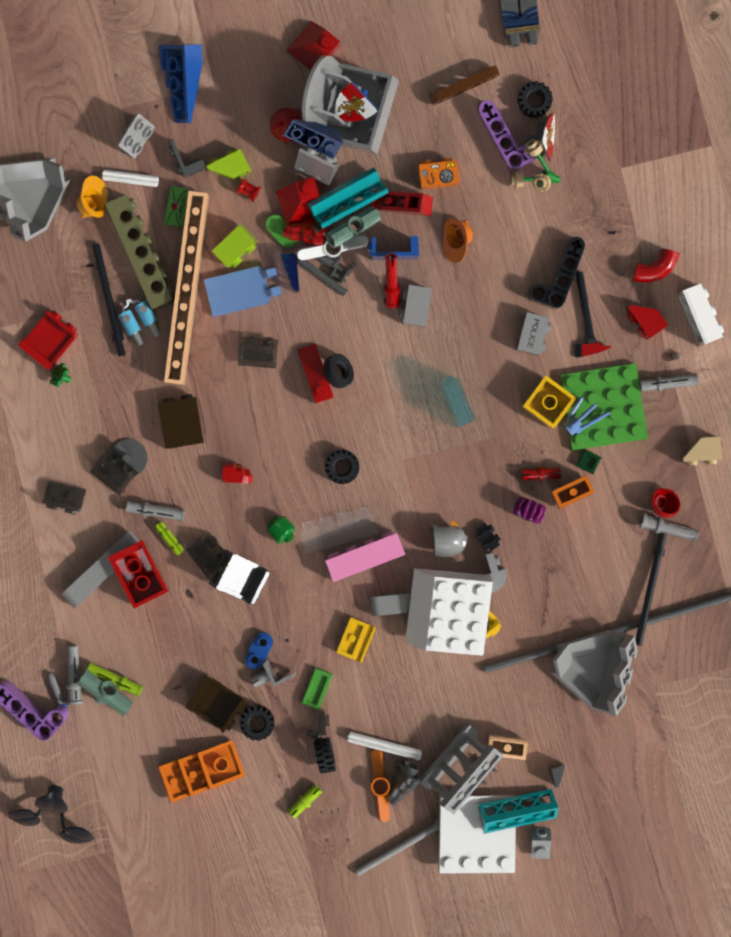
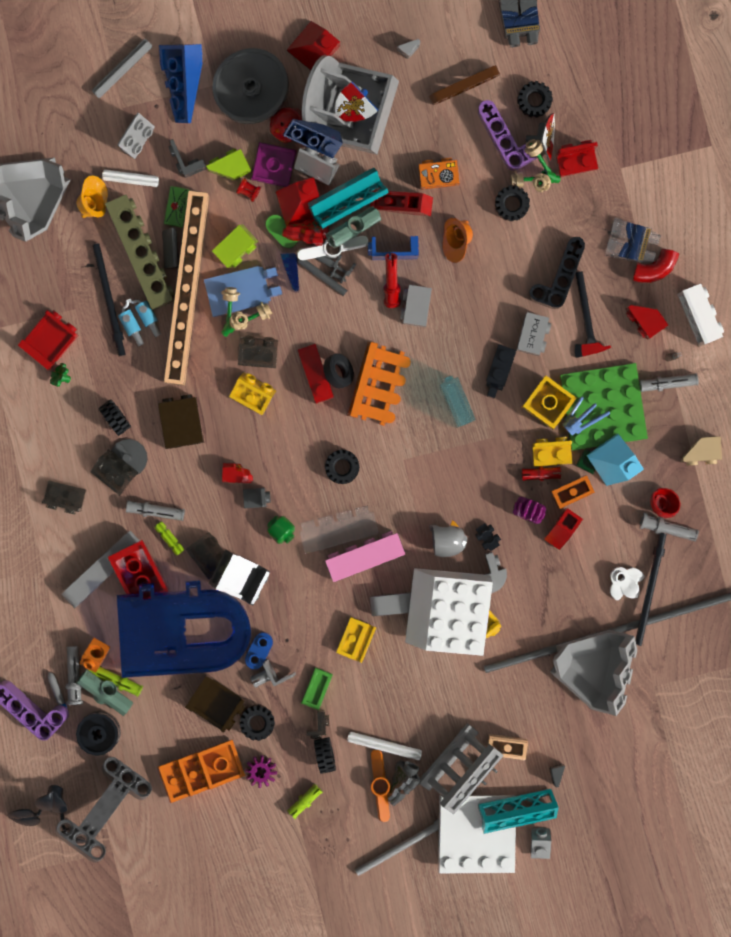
(87, 736): none -> black wheel
(97, 649): none -> orange brick
(103, 809): none -> flat silver beam
(114, 417): none -> black tyre
(127, 63): none -> light grey axle
(159, 626): none -> clear blue door
(170, 248): none -> dark grey slope
(239, 320): none -> tan plant
(250, 86): none -> dark grey dish
(252, 393): none -> yellow bracket
(254, 768): none -> magenta gear
(256, 498): none -> dark grey bracket
(273, 165): none -> magenta tile
(371, 392): none -> orange fence
(409, 48): none -> light grey slope
(499, 369): none -> black hinge
(518, 193): none -> black tyre
(552, 453): none -> yellow bracket
(563, 528): none -> red slope
(577, 159): none -> red bracket
(615, 461): none -> medium azure slope
(628, 583): none -> white plate
(635, 242): none -> hips

